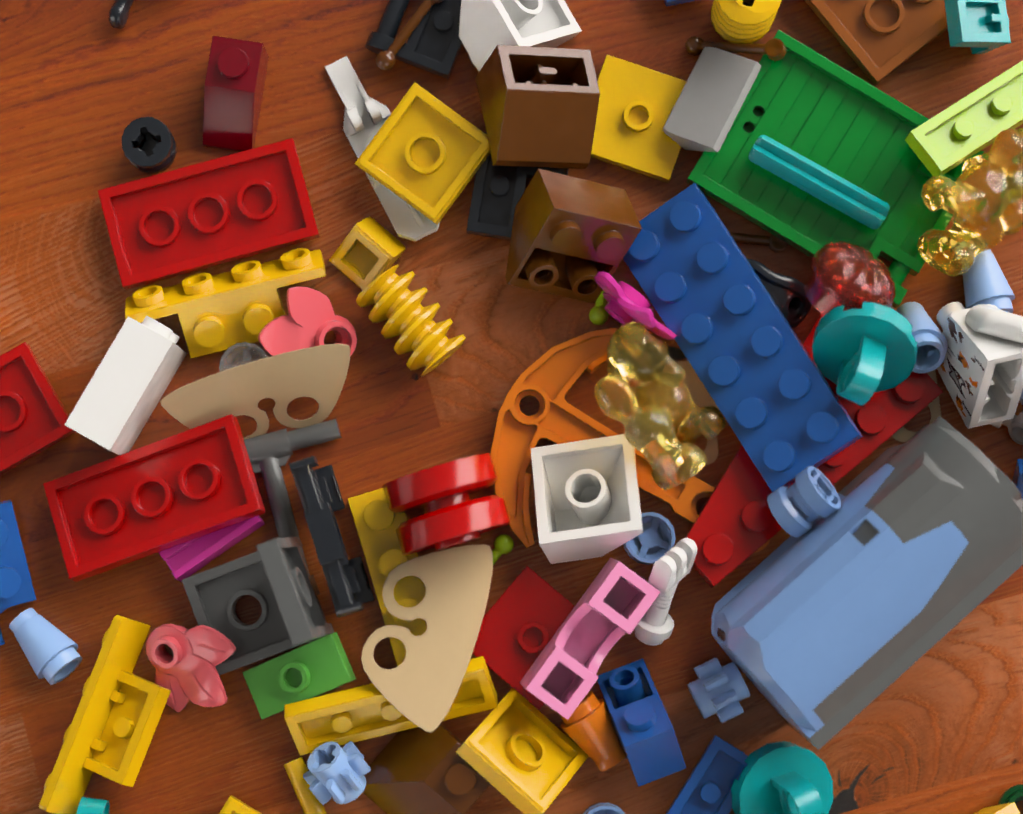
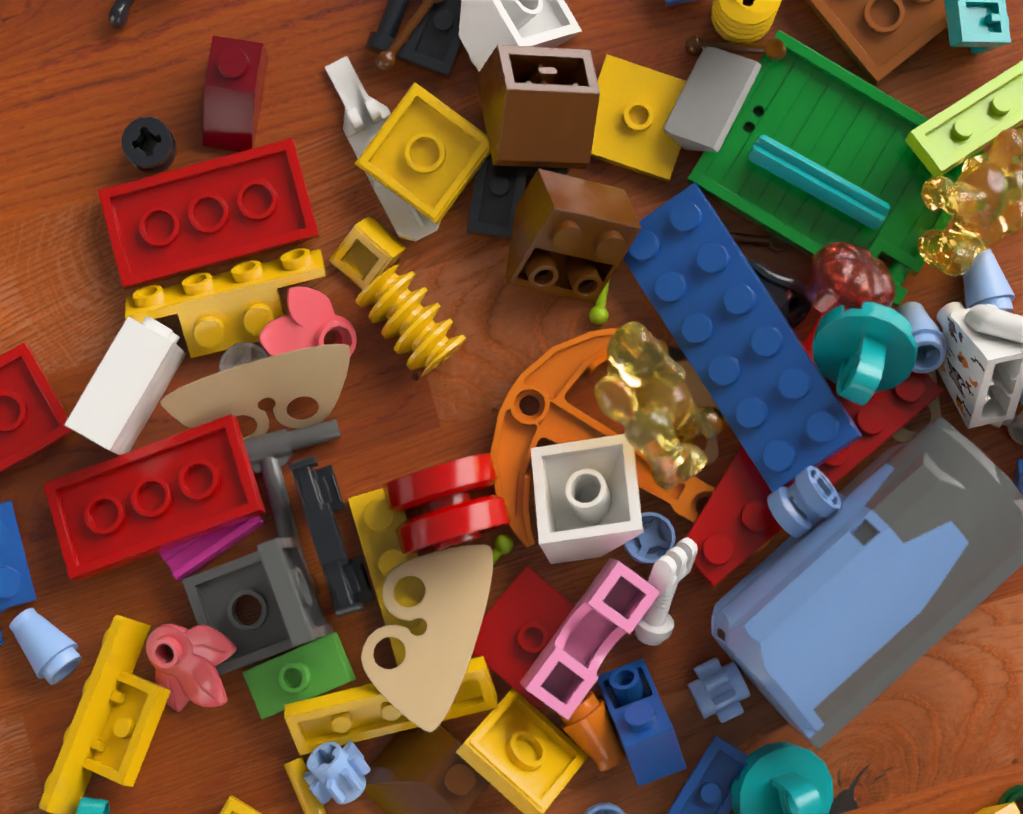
(629, 305): dark pink plate -> none

